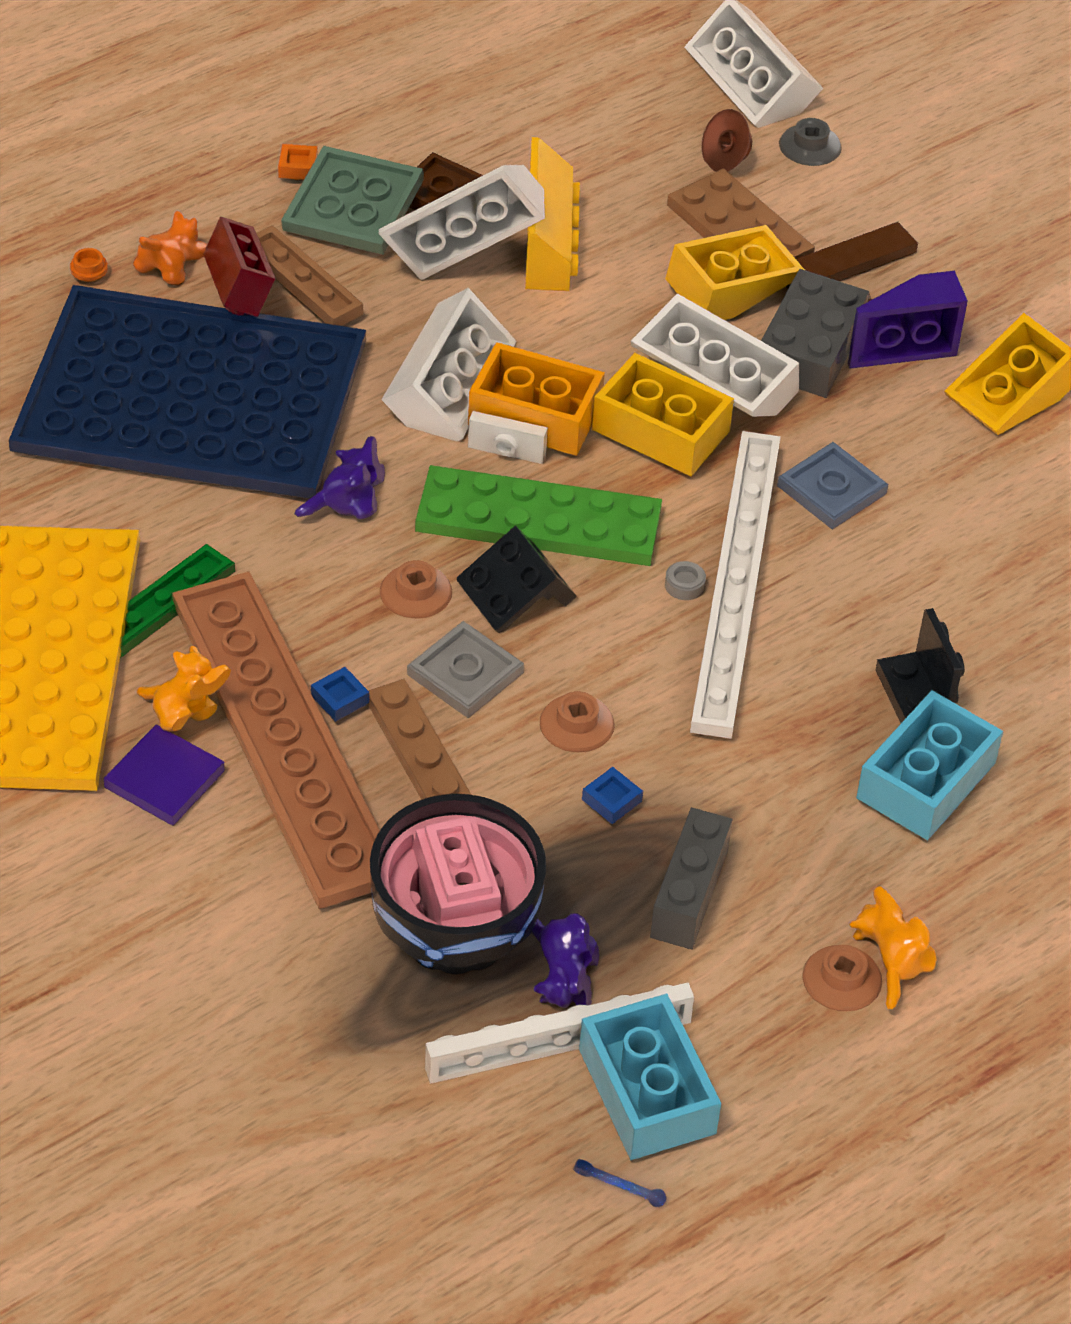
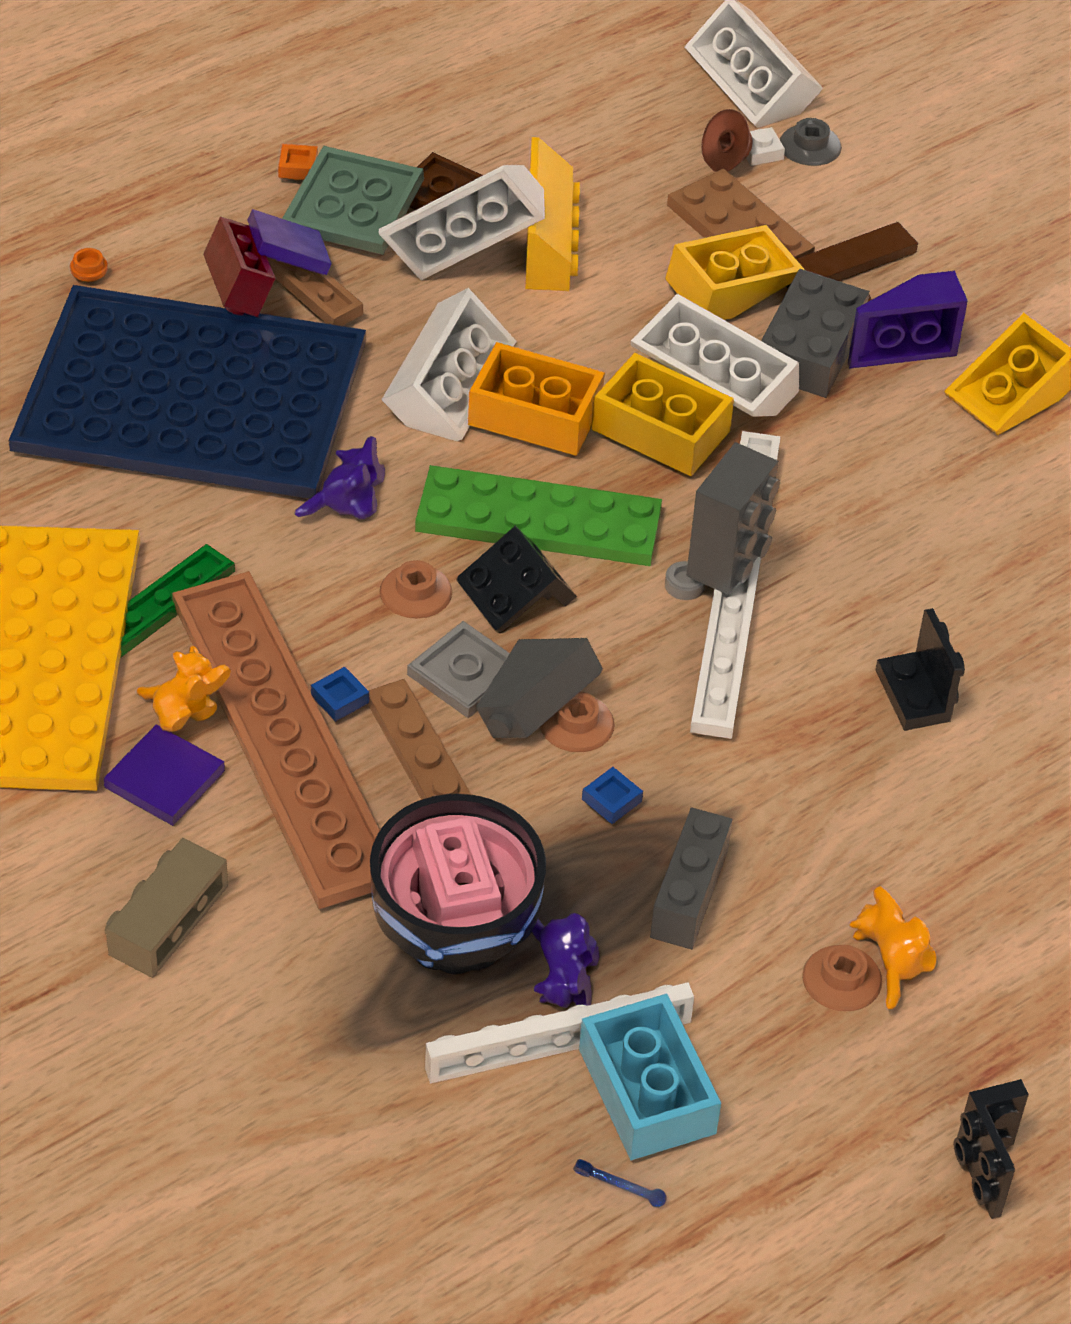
(166, 907): none -> dark tan brick
(170, 250): orange animal -> none
(289, 242): none -> dark purple tile
(507, 437): white plate -> none
(536, 684): none -> dark grey slope
(732, 518): none -> dark grey brick
(765, 147): none -> white plate
(832, 485): sand blue tile -> none
(929, 764): medium azure brick -> none
(982, 1140): none -> black bracket

